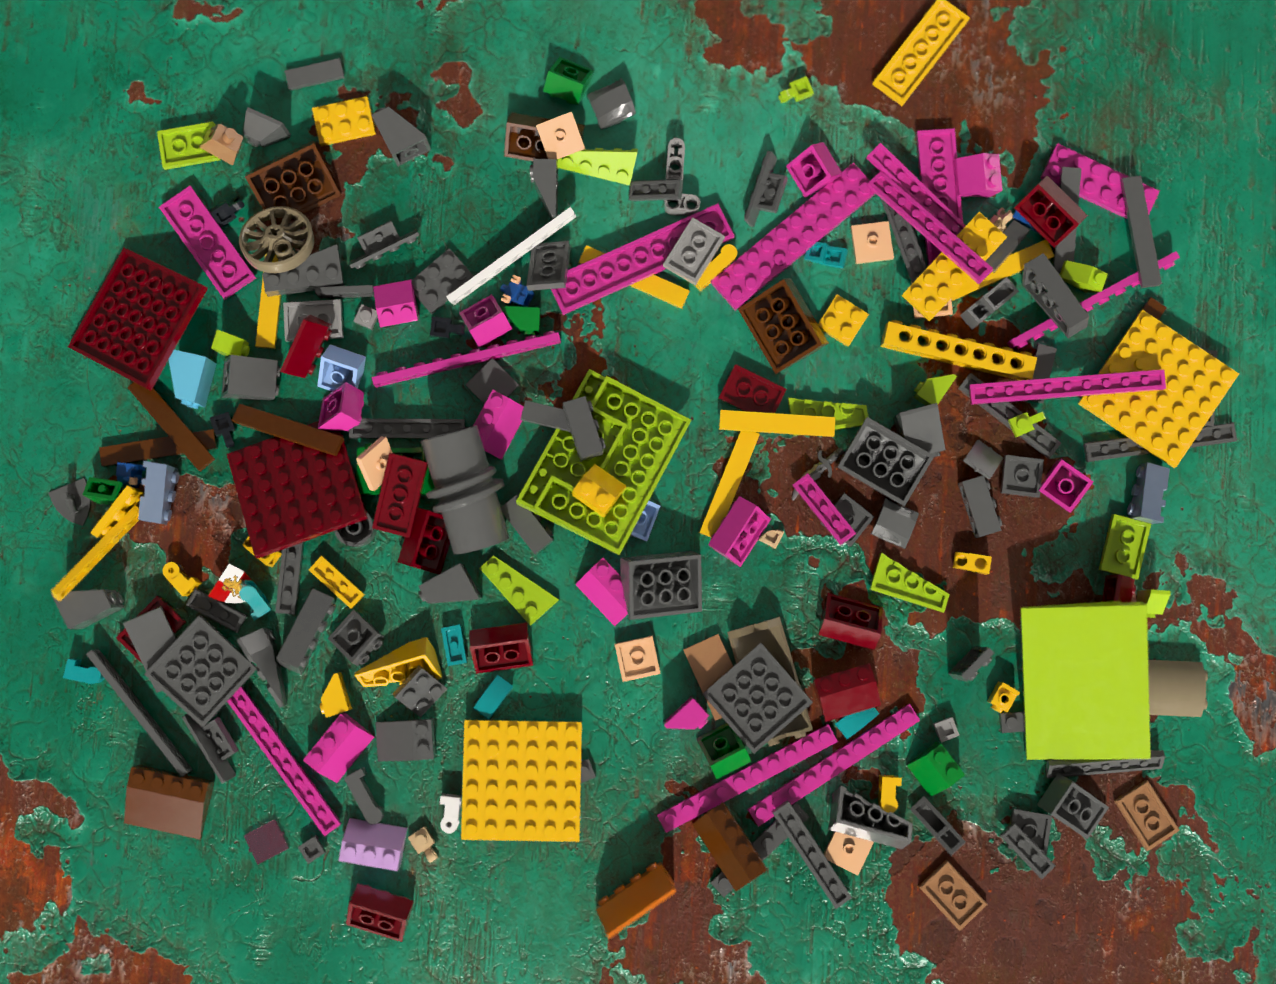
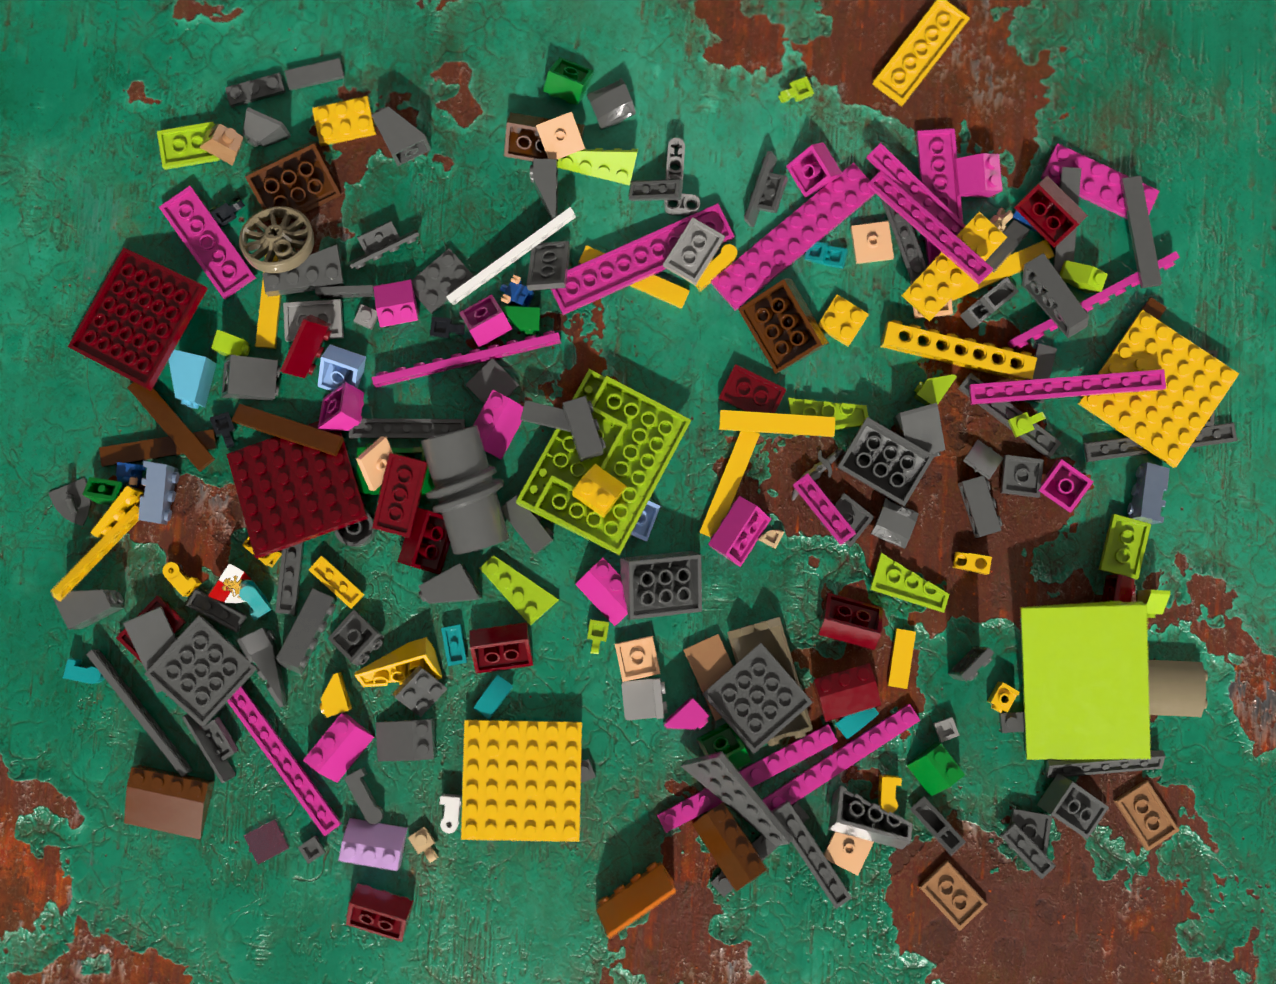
(255, 90): none -> dark grey plate
(597, 632): none -> lime plate
(643, 699): none -> light grey bracket
(730, 787): none -> dark grey wing
(901, 658): none -> yellow tile

